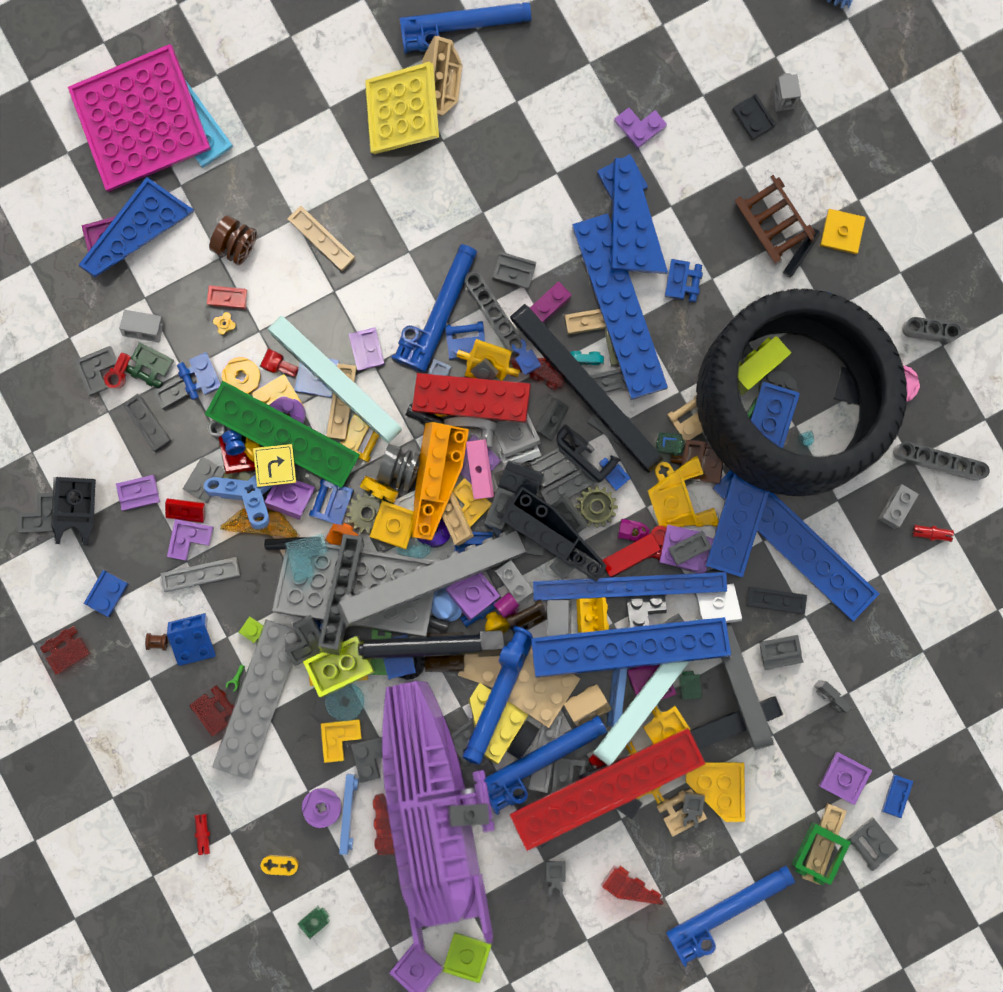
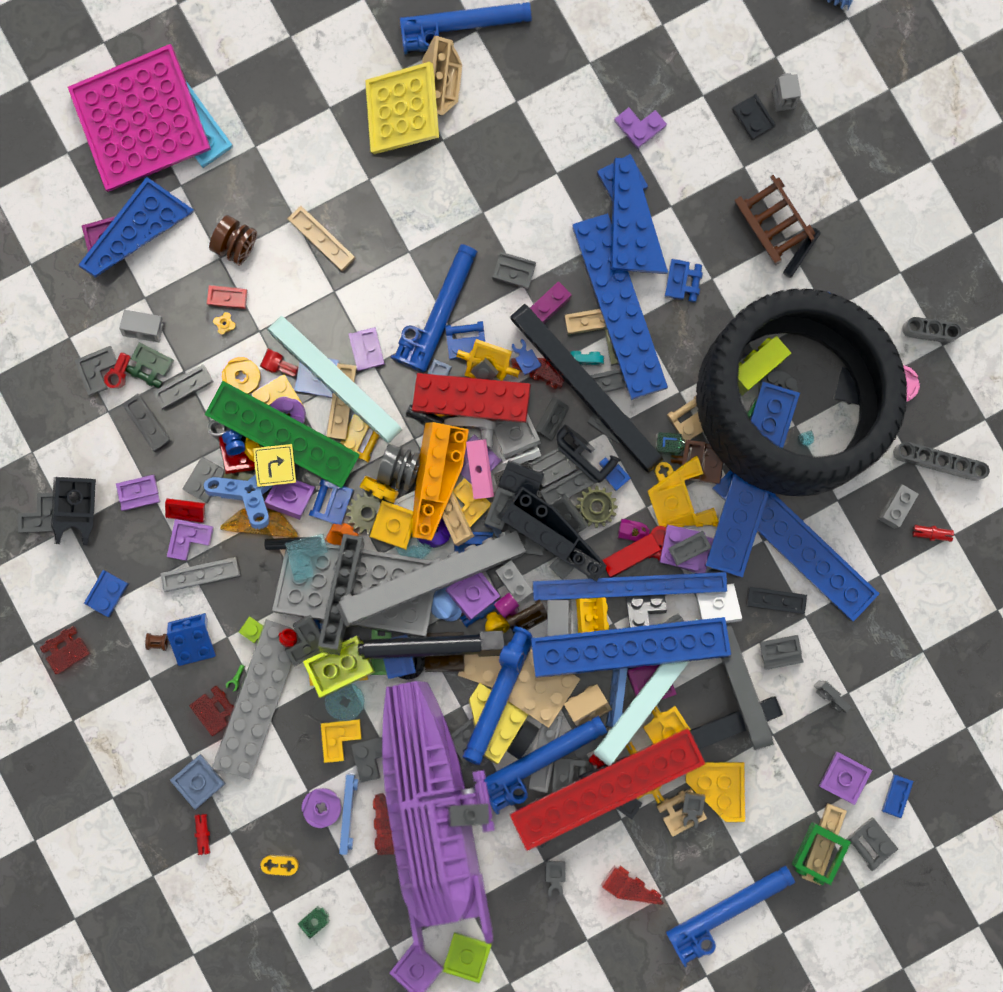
(197, 781): none -> sand blue plate
(205, 374): plate -> none
(288, 637): none -> red plate
(439, 624): dark grey pin -> none
(492, 304): dark grey beam -> none
(689, 685): clear green brick -> none
(842, 231): yellow plate -> none

